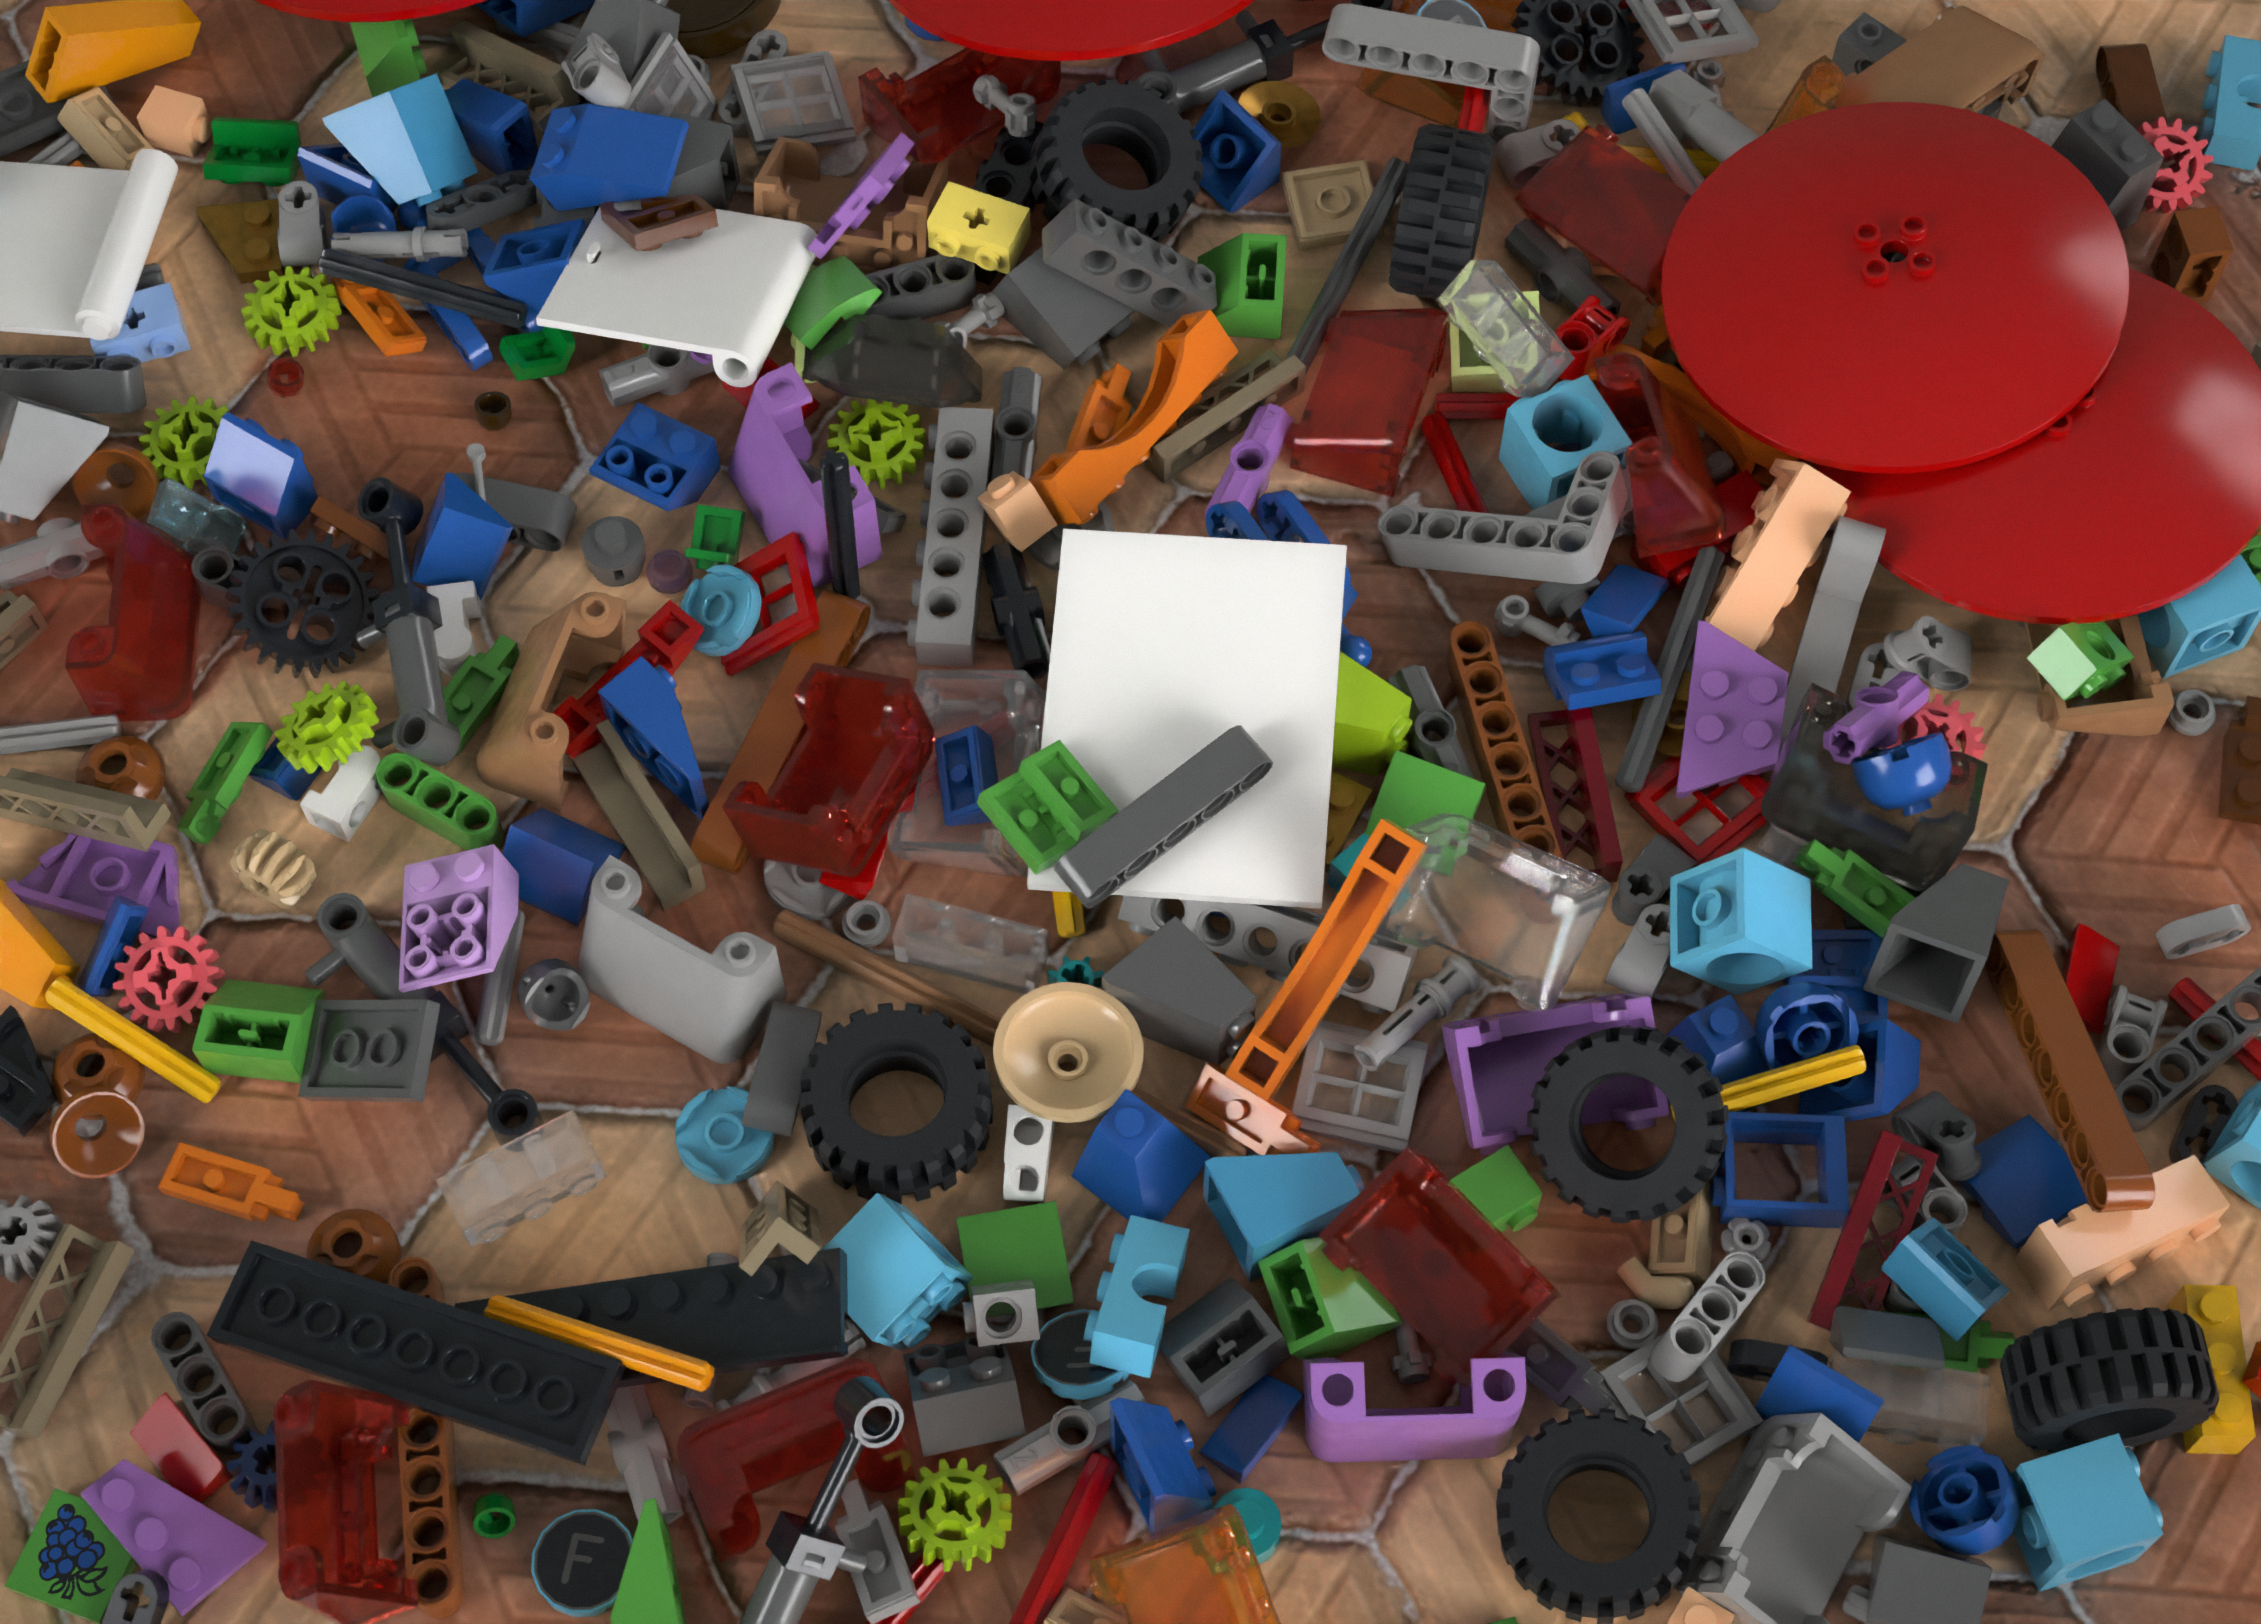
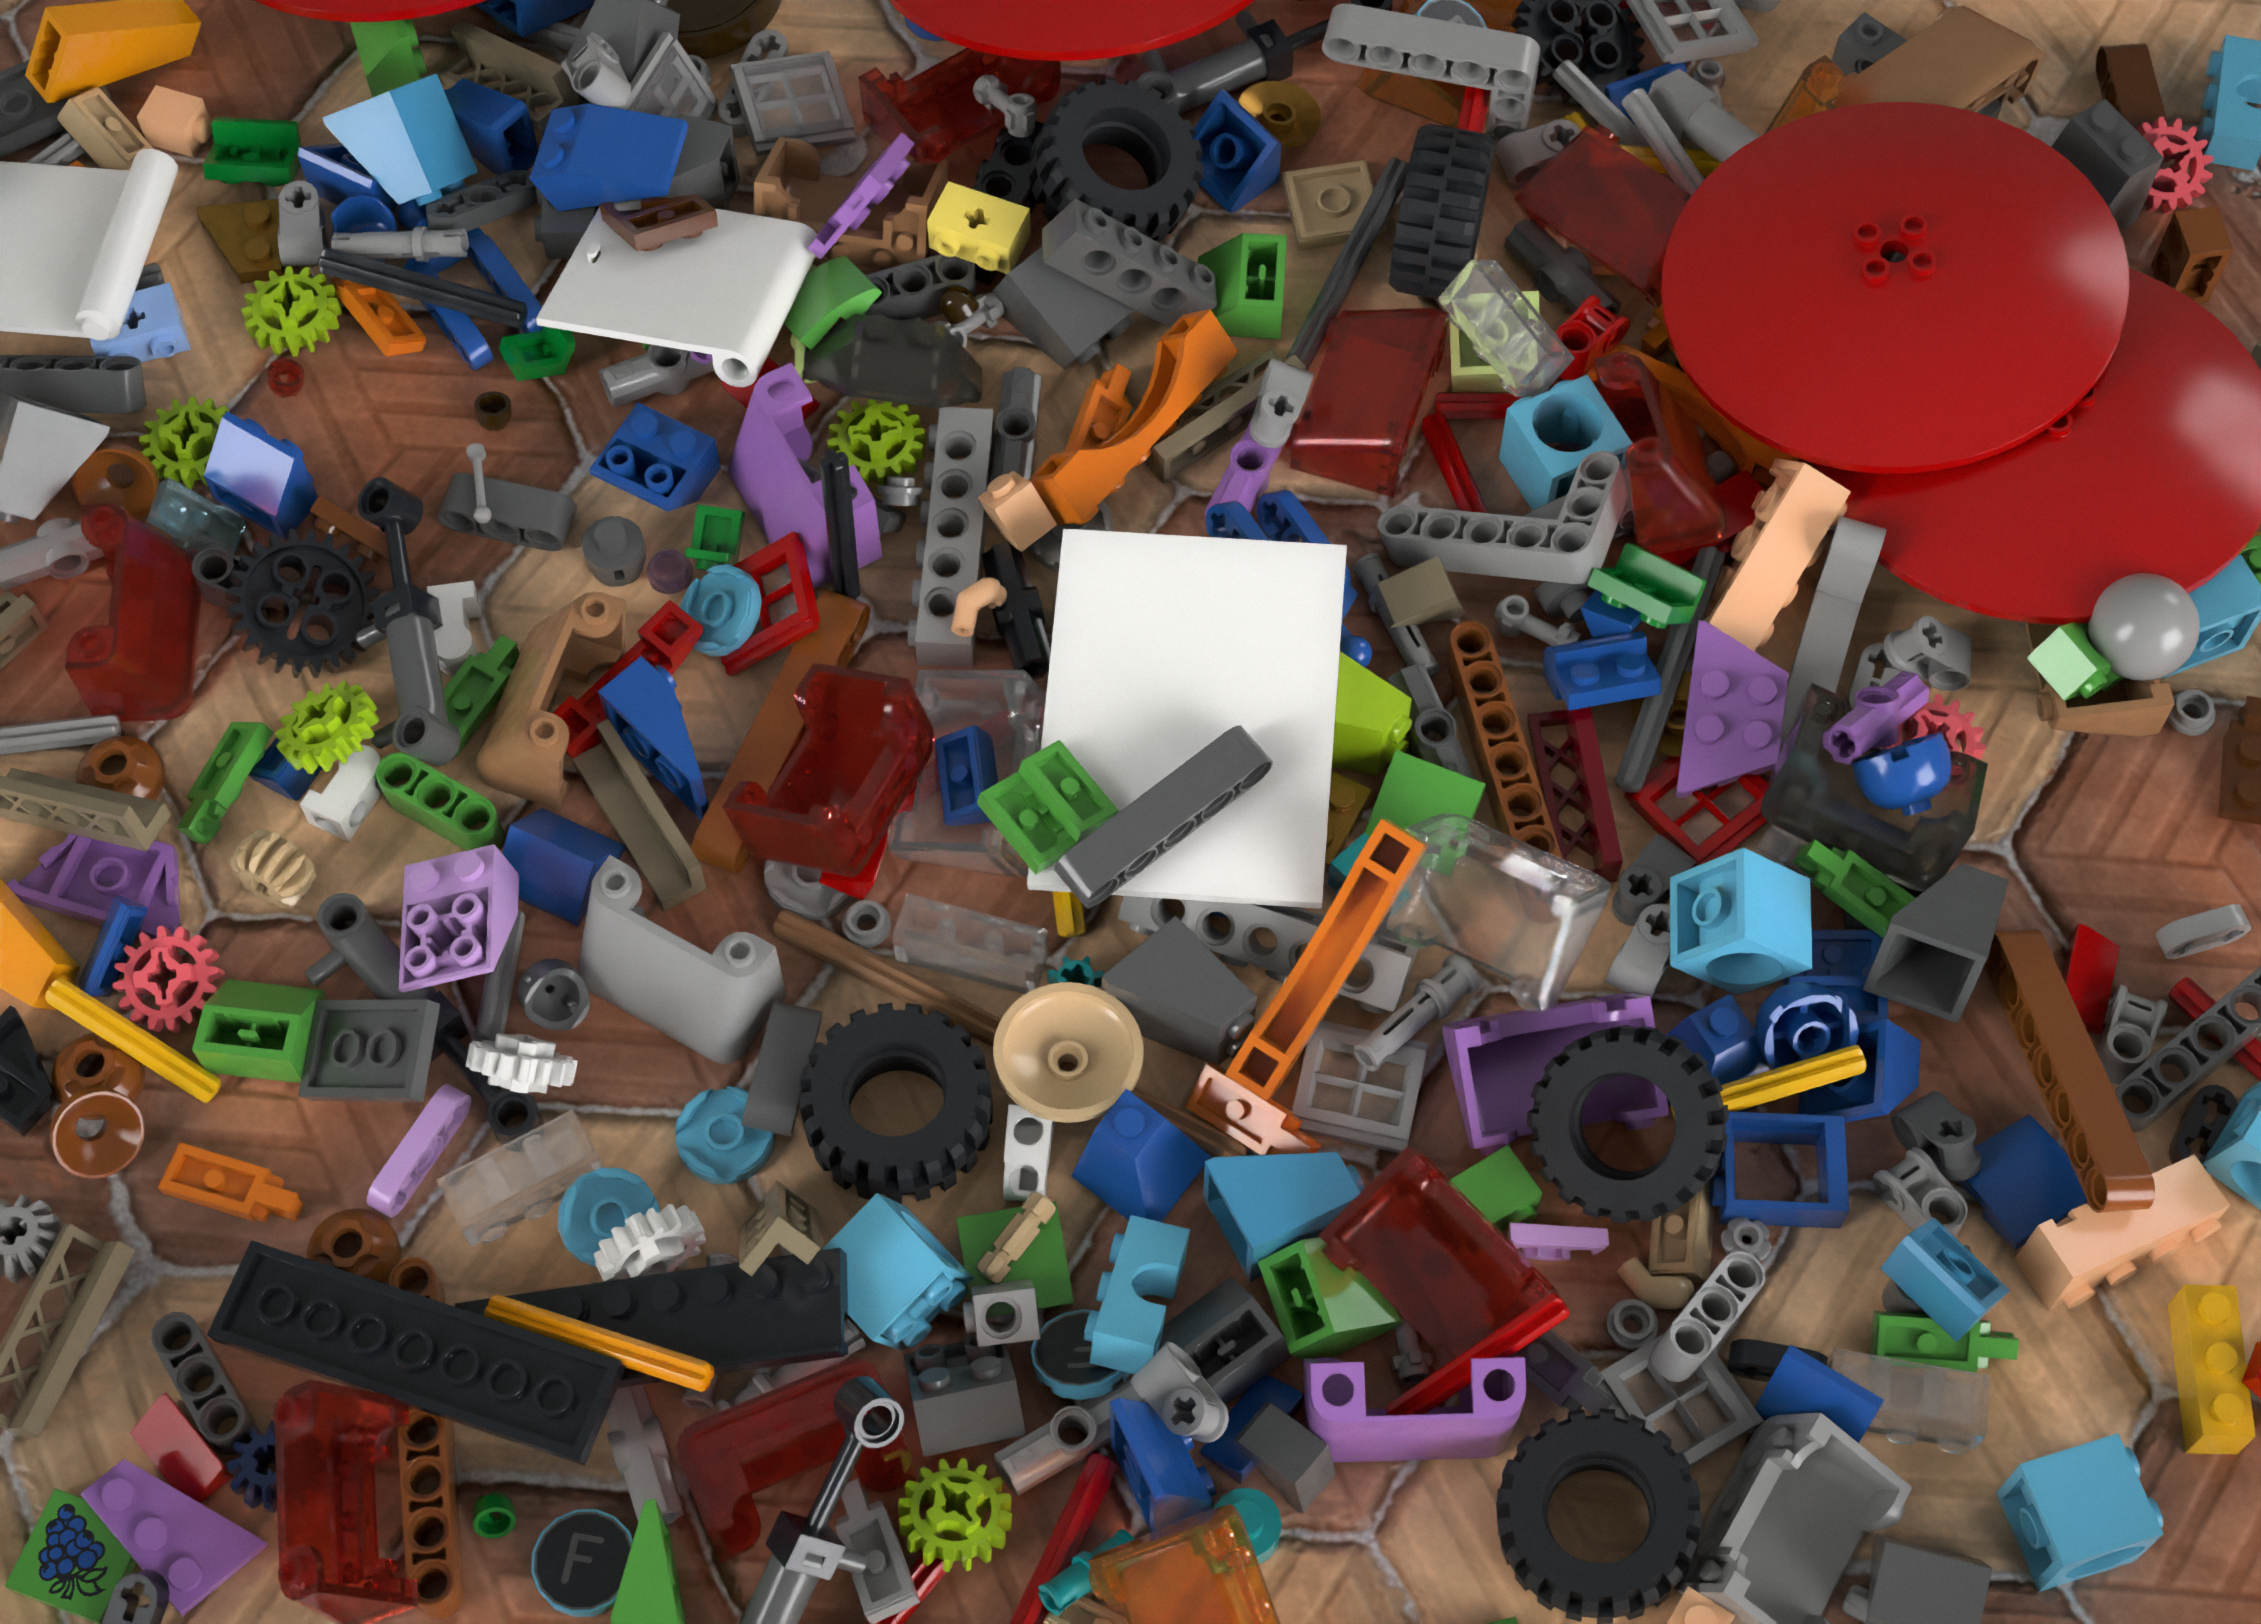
(418, 1150): none -> lavender beam
(459, 538): blue slope -> none
(521, 1063): none -> white gear
(532, 260): blue slope -> none
(597, 1205): none -> medium azure tile
(650, 1244): none -> white gear
(900, 491): none -> light grey plate
(958, 304): none -> dark brown hinge
(972, 599): none -> light nougat arm
(1016, 1237): none -> tan axle
(1074, 1581): none -> teal pin
(1181, 1395): none -> light grey piece
(1279, 403): none -> light grey piece
(1287, 1455): none -> dark grey slope
(1406, 638): none -> light grey pin
(1419, 596): none -> dark tan slope
(1501, 1343): none -> red axle
(1556, 1241): none -> lavender tile
(1597, 104): none -> light grey axle
(1649, 585): none -> green bracket
(1859, 1221): dark red fence -> none
(1887, 1337): dark grey slope -> none
(1966, 1501): blue cylinder -> none
(2109, 1376): black tyre -> none
(2144, 626): none -> light grey piece

